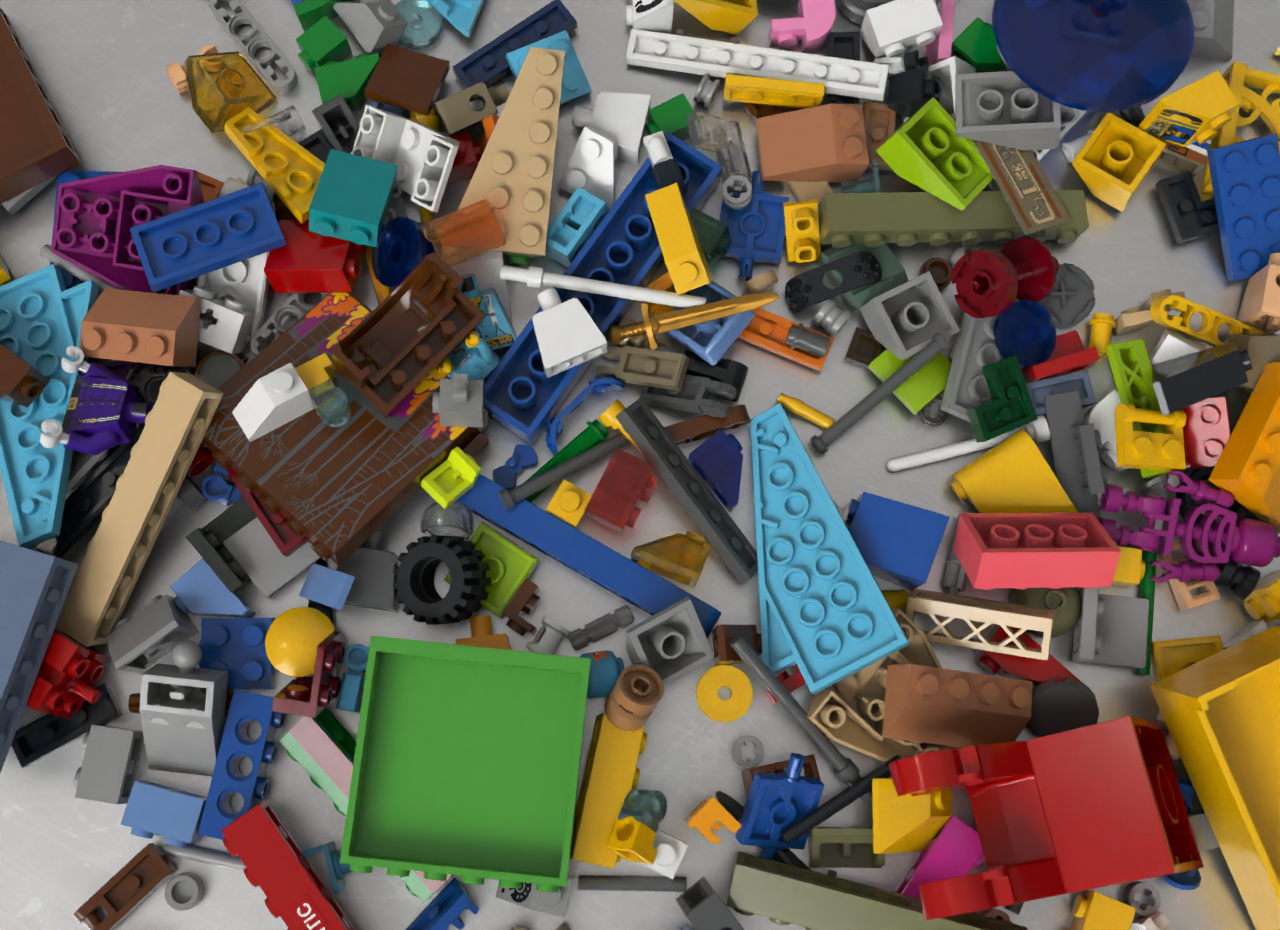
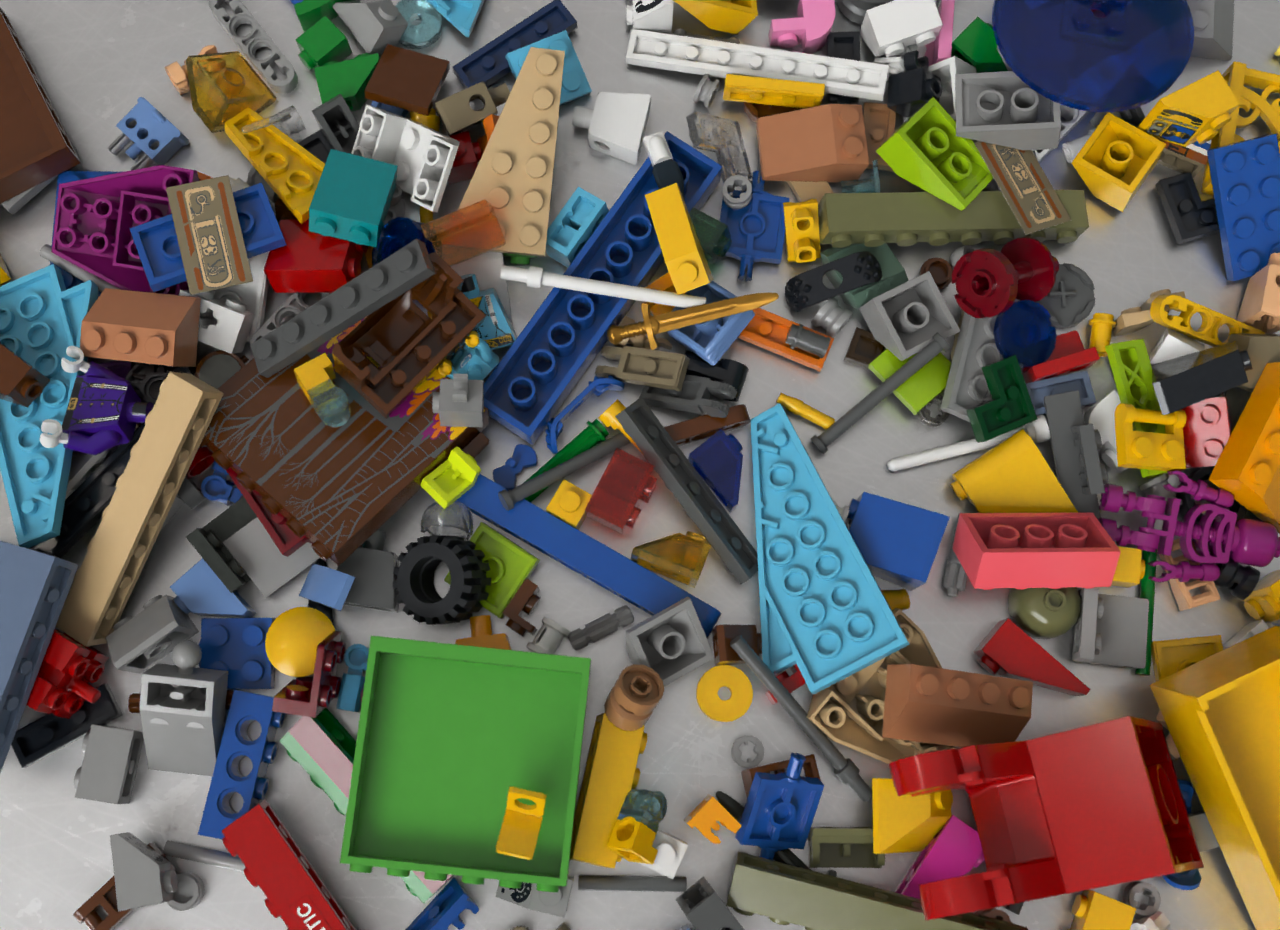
(140, 873): none -> light grey slope
(150, 134): none -> medium blue piece
(164, 812): medium blue brick -> none
(209, 234): none -> sticker
(272, 402): white slope -> none
(336, 869): dark azure bracket -> none
(343, 308): none -> dark grey plate
(521, 824): none -> yellow bracket
(565, 333): white torso -> none
(592, 166): white wing -> none
(603, 672): dark azure head -> none
(670, 117): green brick -> none
(761, 282): tan tile -> none
(836, 803): black bar -> none
(985, 611): tan fence -> none
(1062, 707): dark grey tile -> none

